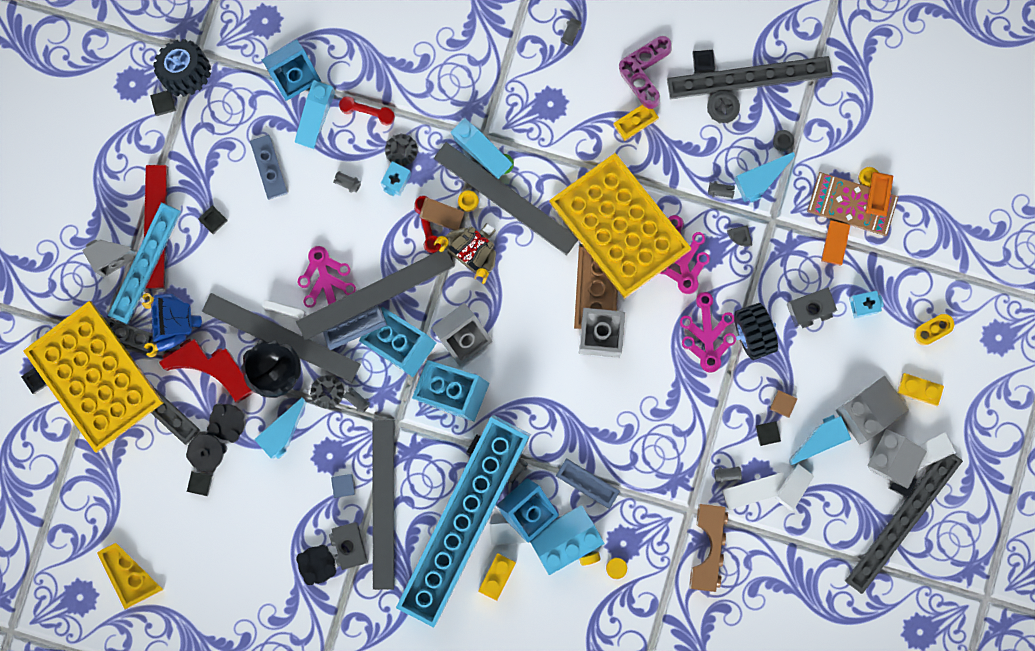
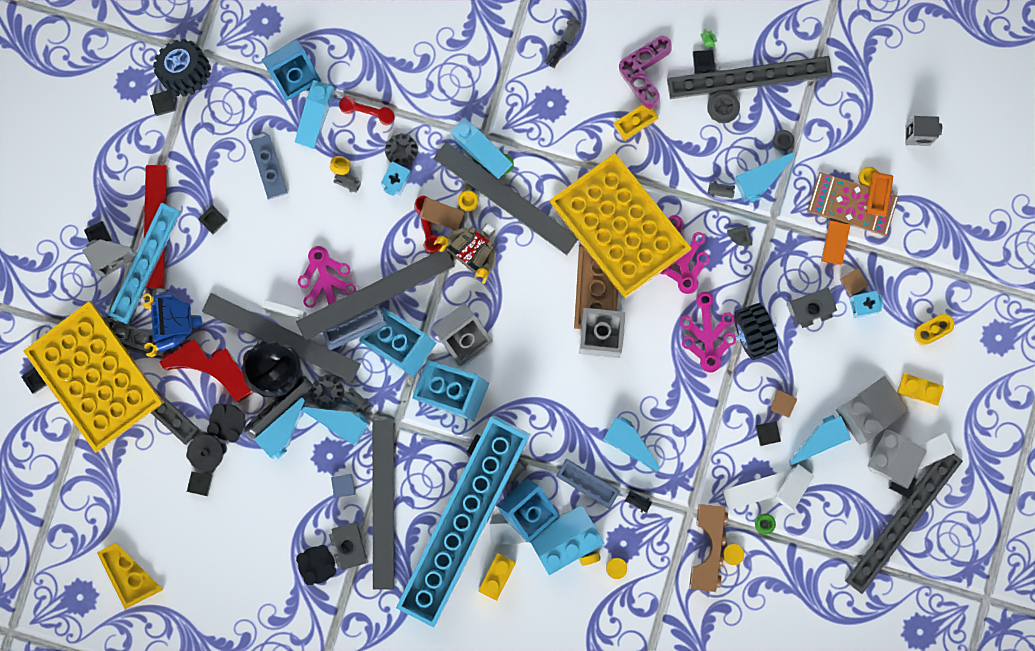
(98, 232): none -> black tile
(277, 408): none -> dark grey beam
(340, 165): none -> yellow tile
(344, 424): none -> medium azure slope
(556, 53): none -> black pin
(627, 440): none -> medium azure slope
(638, 501): none -> black pin
(708, 38): none -> bright green plate
(727, 474): dark grey pin -> none
(733, 554): none -> yellow tile
(771, 527): none -> bright green plate
(854, 282): none -> medium nougat tile
(922, 130): none -> dark grey brick

